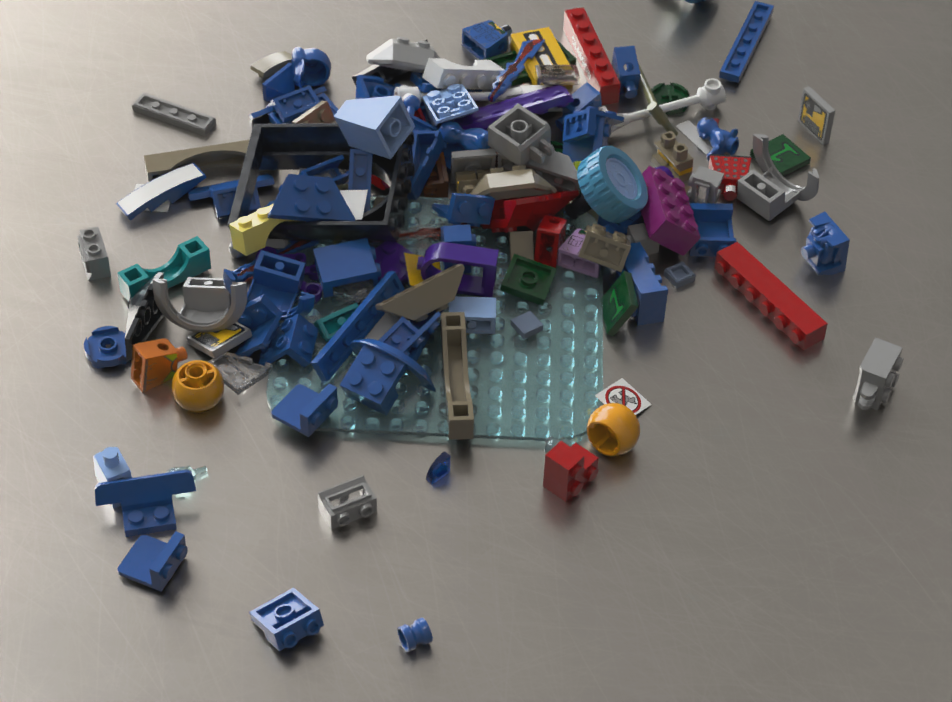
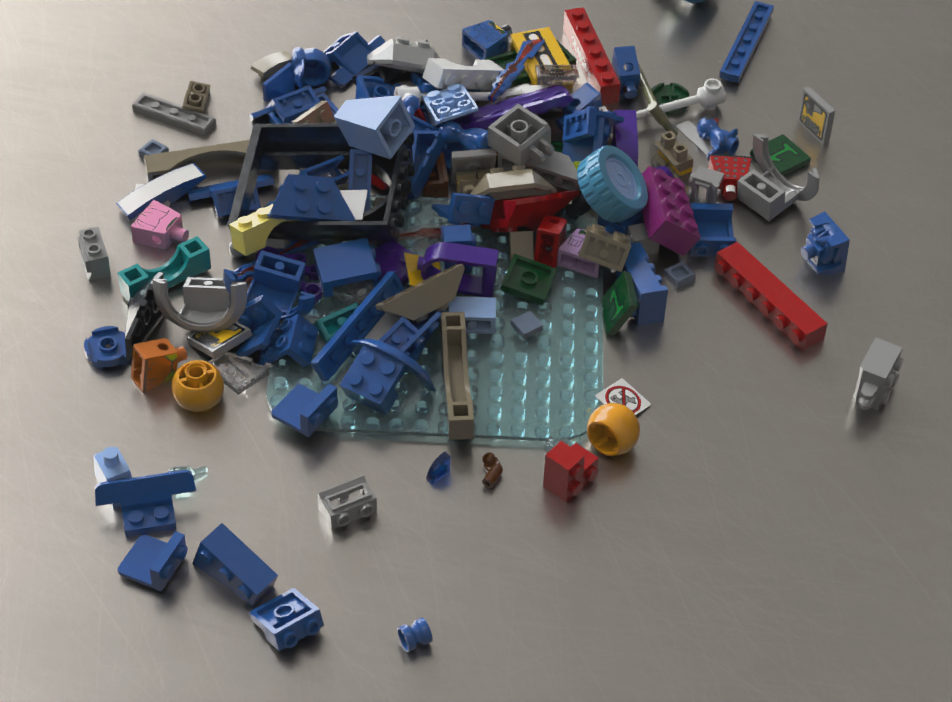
(152, 147): none -> sand blue tile
(158, 227): none -> bright pink torso
(196, 96): none -> dark tan slope
(234, 565): none -> blue wedge
(351, 56): none -> blue plate
(493, 468): none -> reddish brown arm
(626, 135): none -> dark purple window

